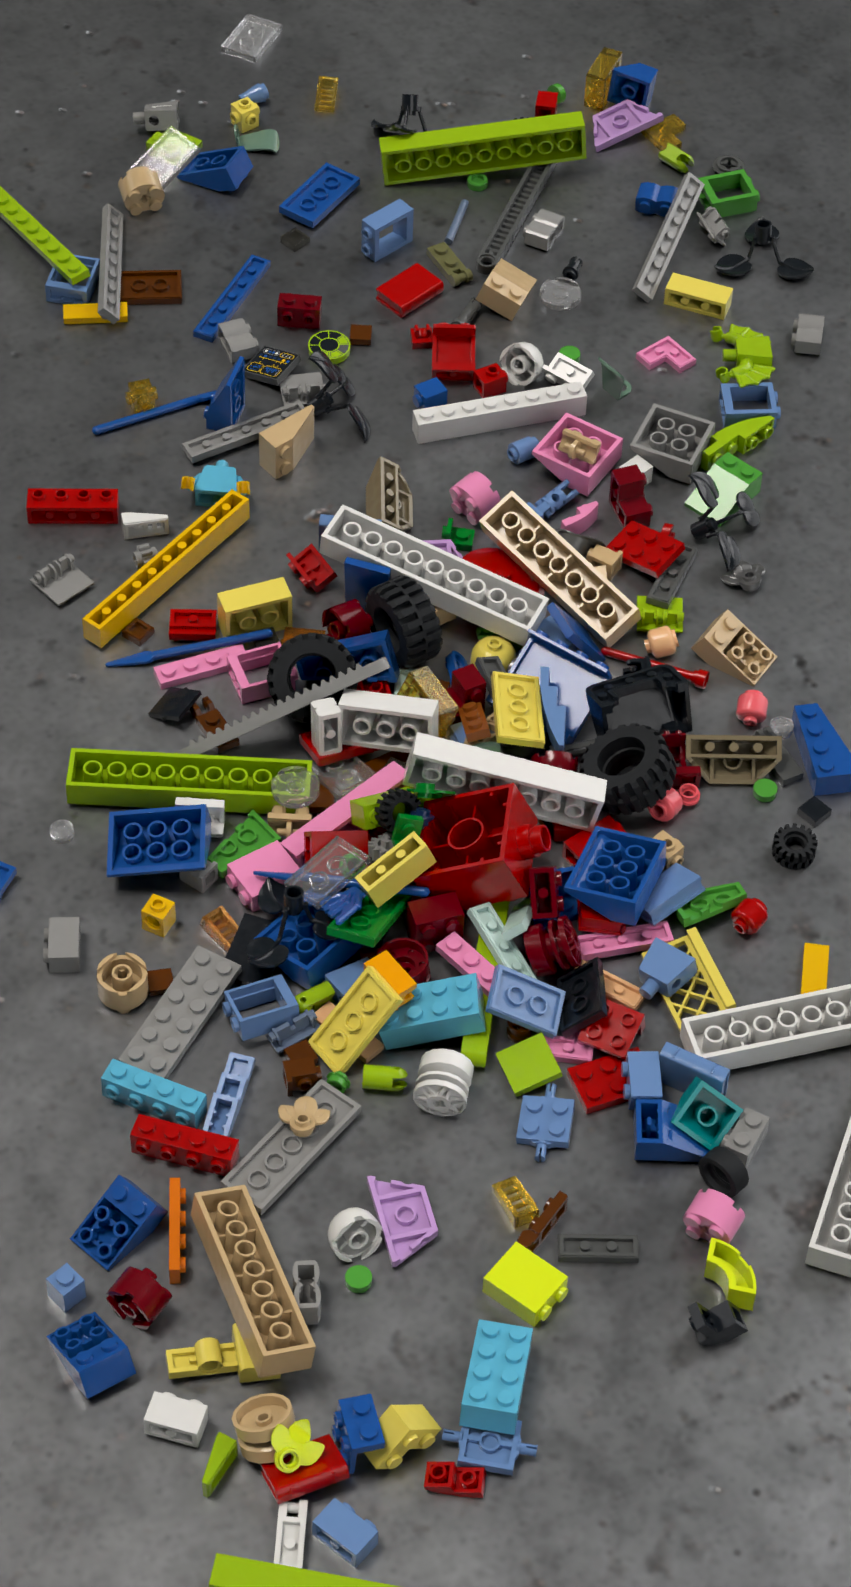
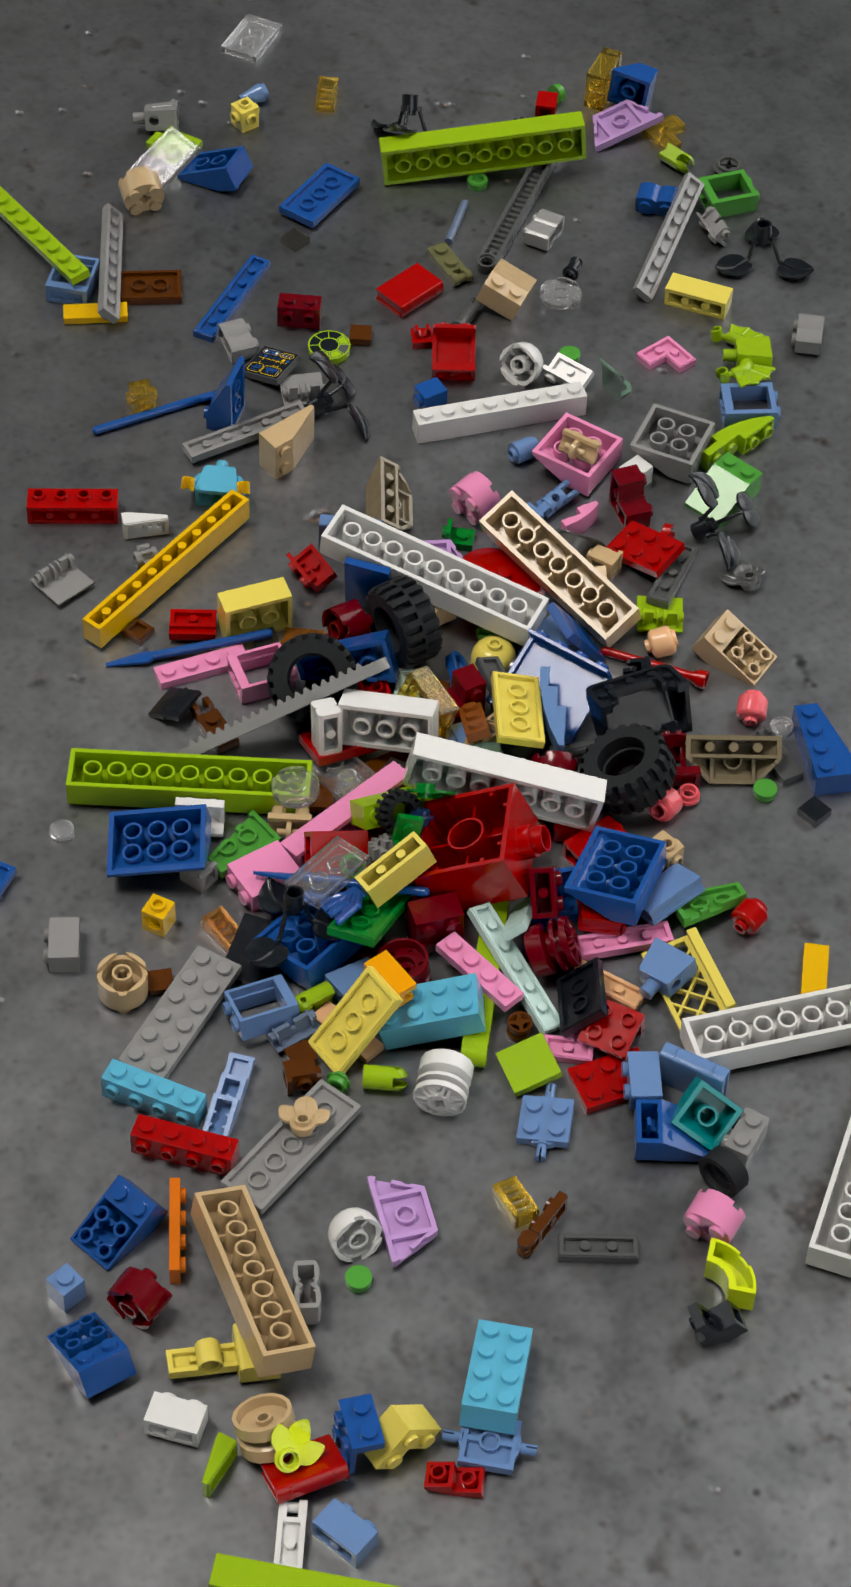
(259, 140): sand green piece -> none
(396, 214): medium blue window -> none
(490, 380): red brick -> none
(525, 1001): medium blue tile -> none
(525, 1284): neon yellow brick -> none
(794, 857): black tyre -> none

